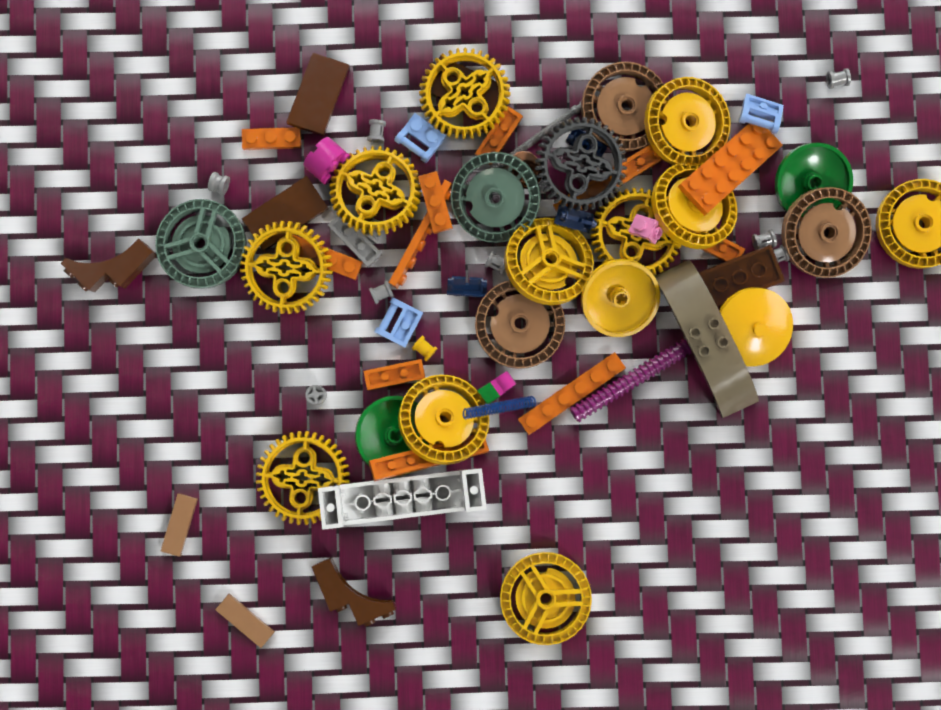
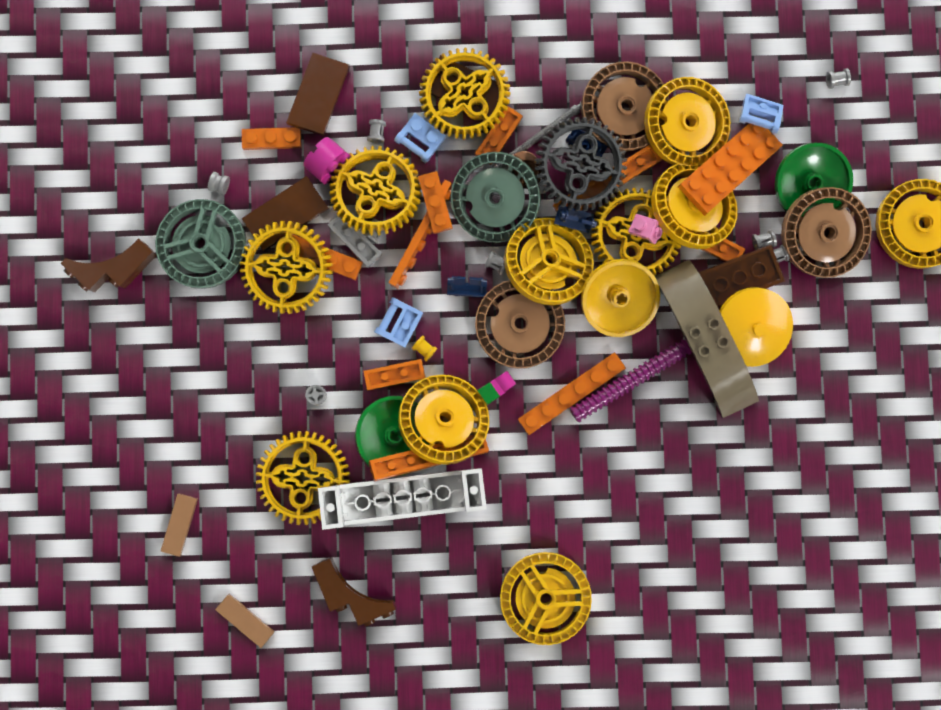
(381, 292): light grey bush -> none
(486, 407): blue piece -> none

